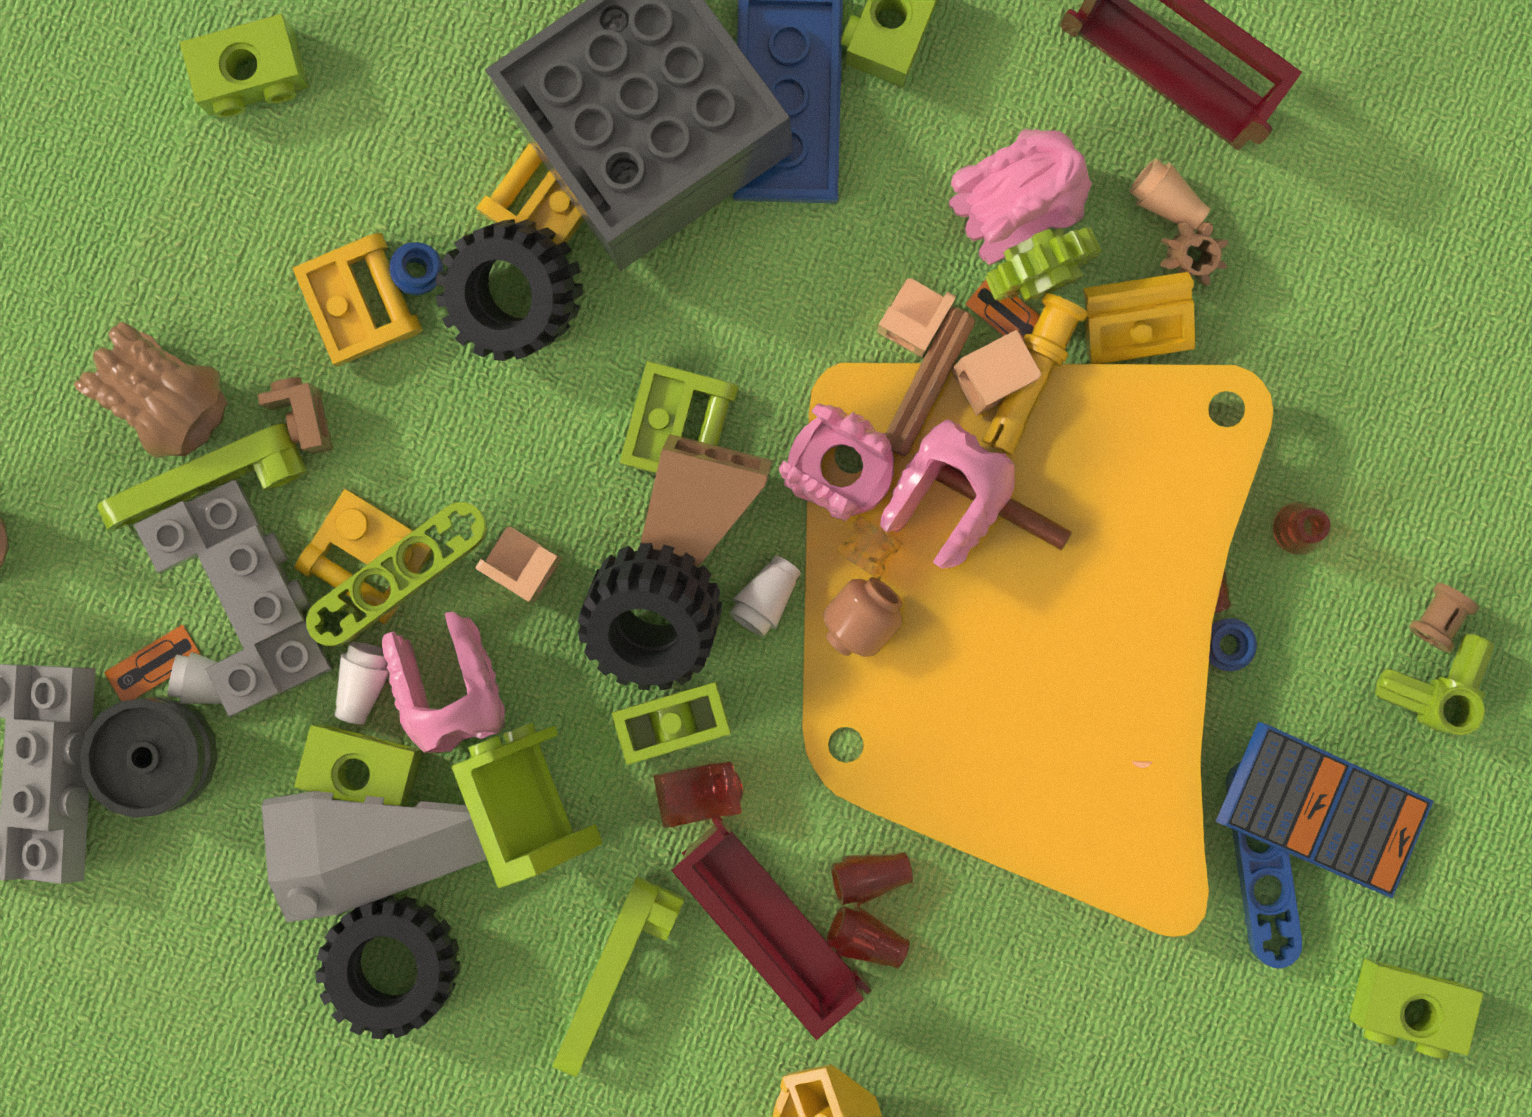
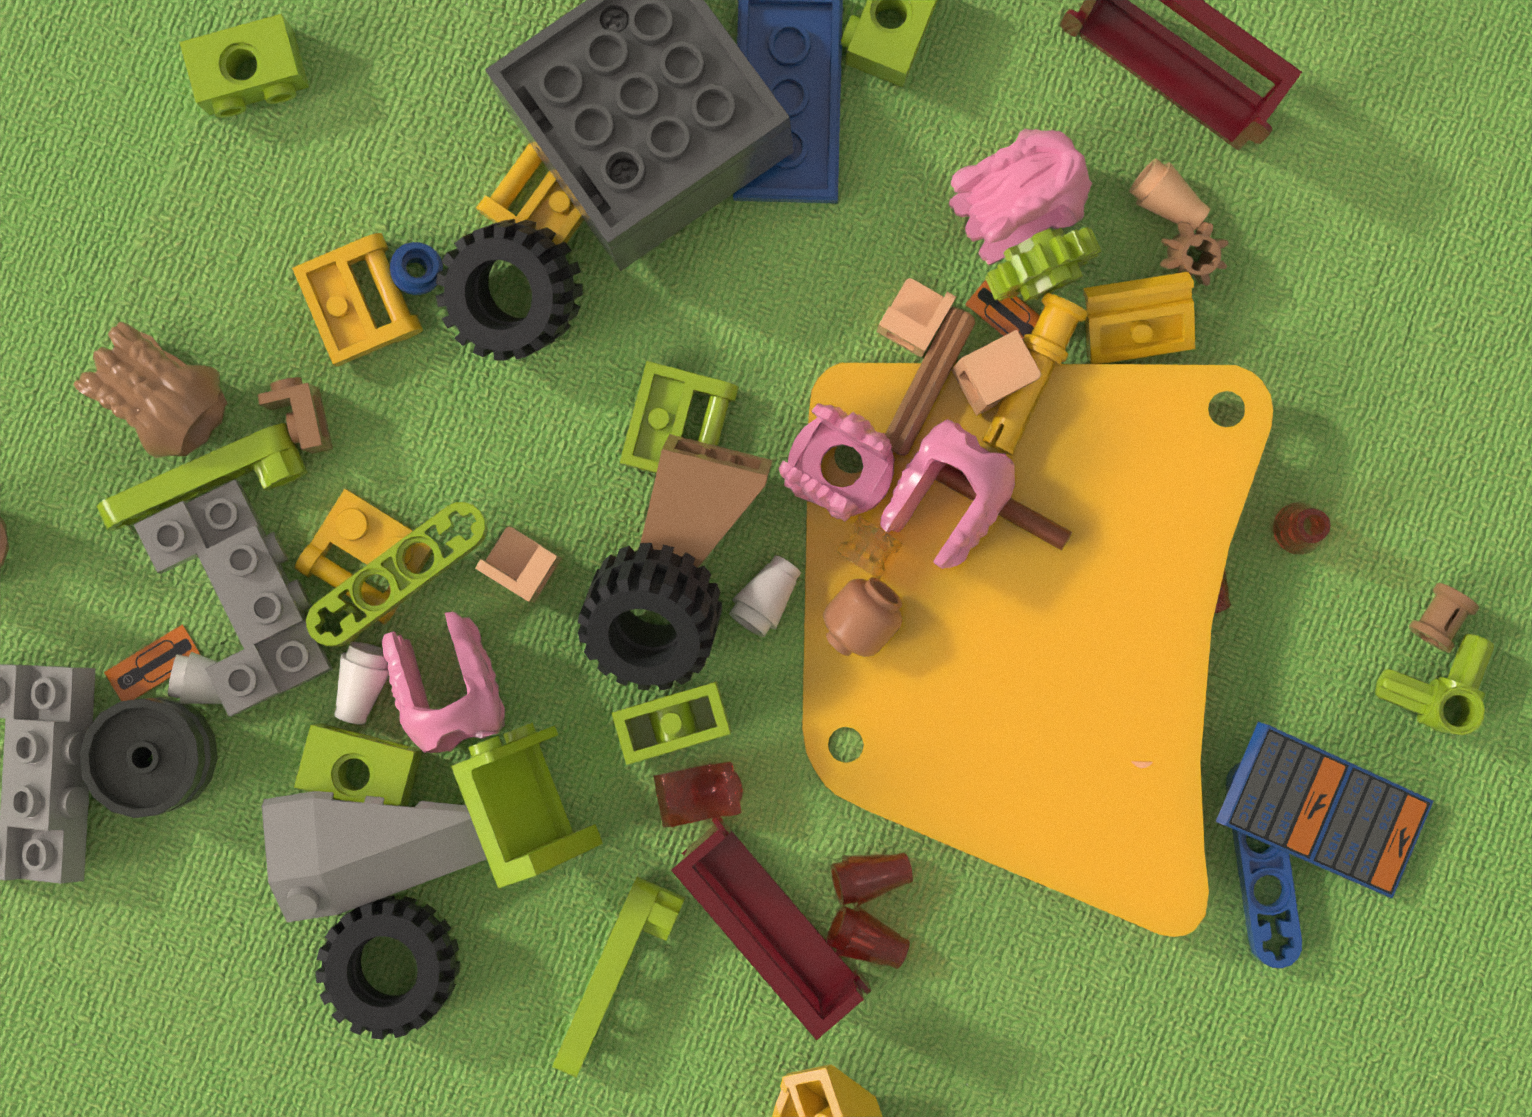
(1245, 648): blue plate -> none
(1448, 1009): lime brick -> none

